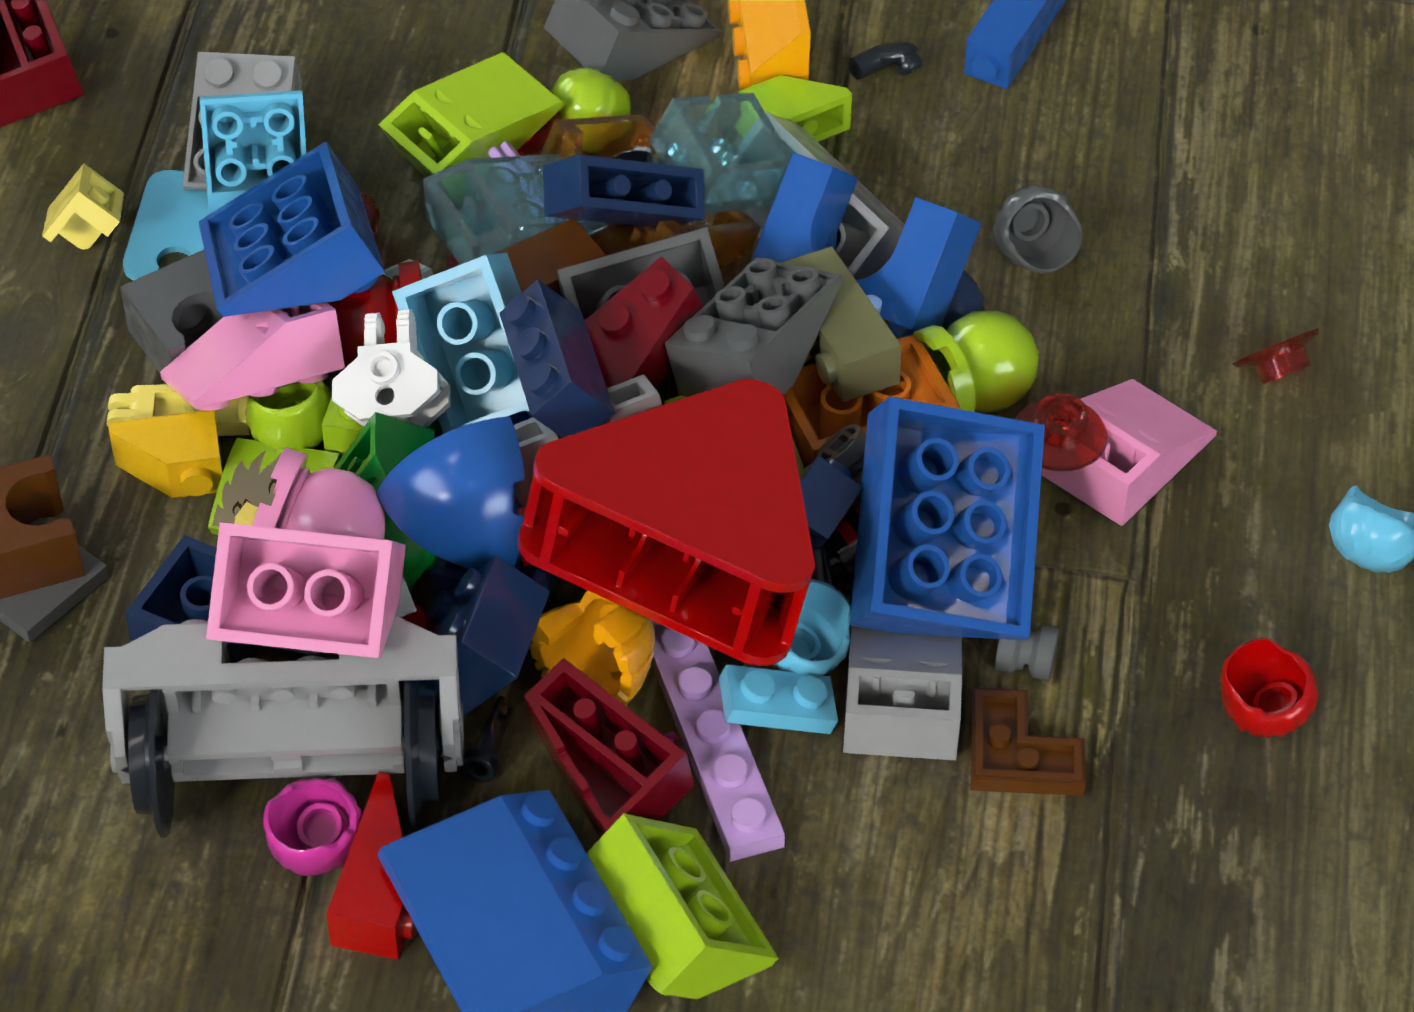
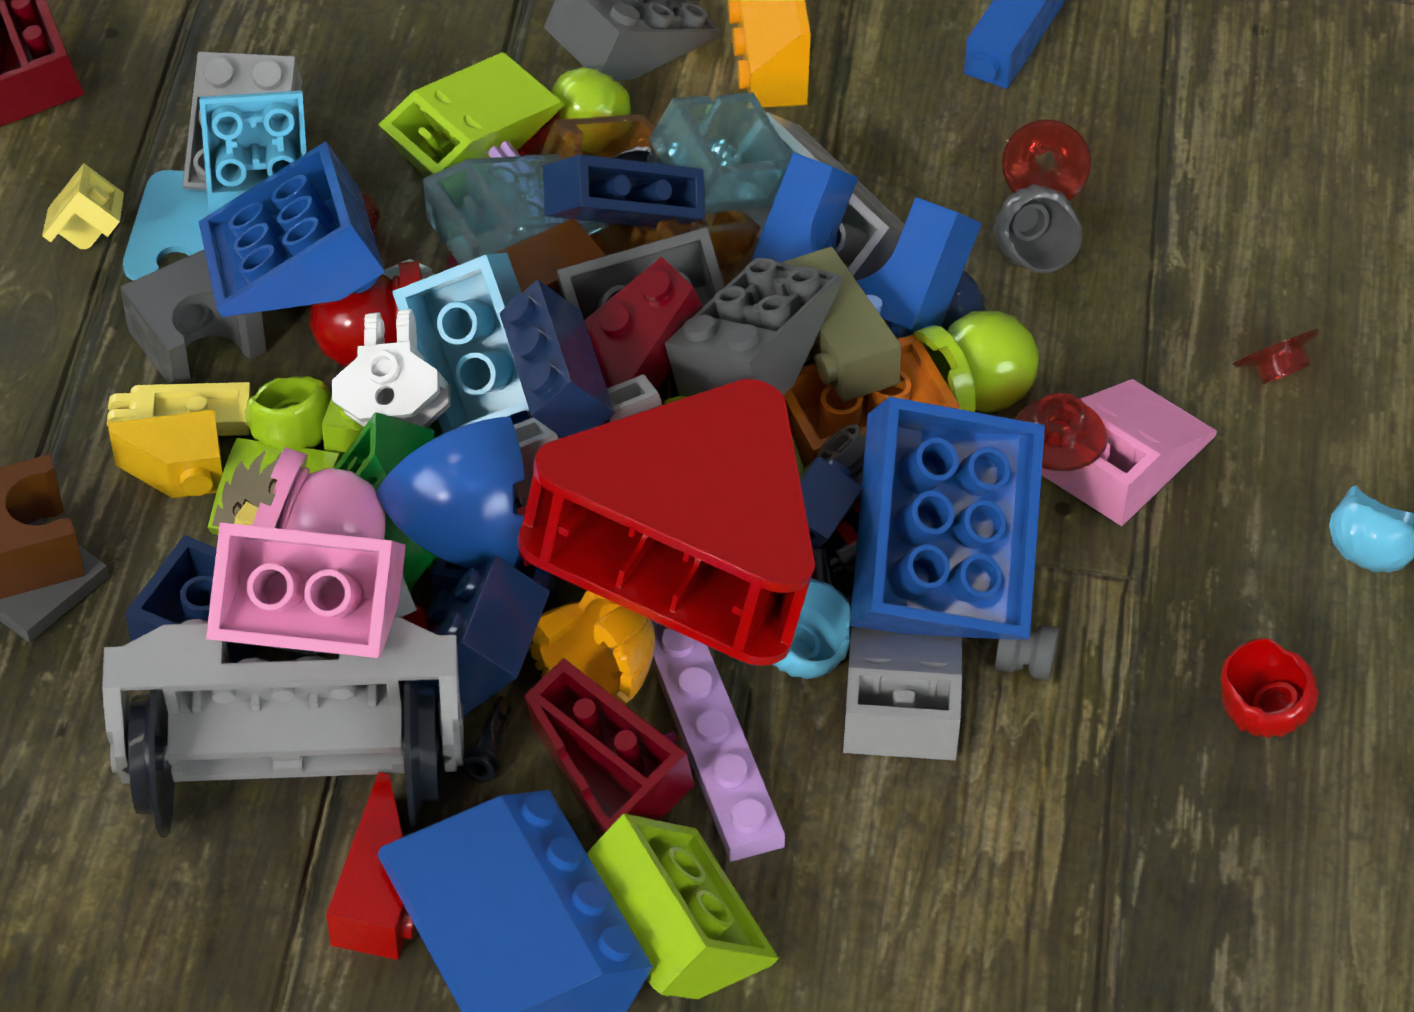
(257, 355): bright pink slope -> none
(311, 825): dark pink hair -> none
(777, 699): medium azure plate -> none
(813, 105): lime slope -> none
(884, 55): black arm -> none
(1009, 759): reddish brown tile -> none
(1033, 140): none -> clear red piece

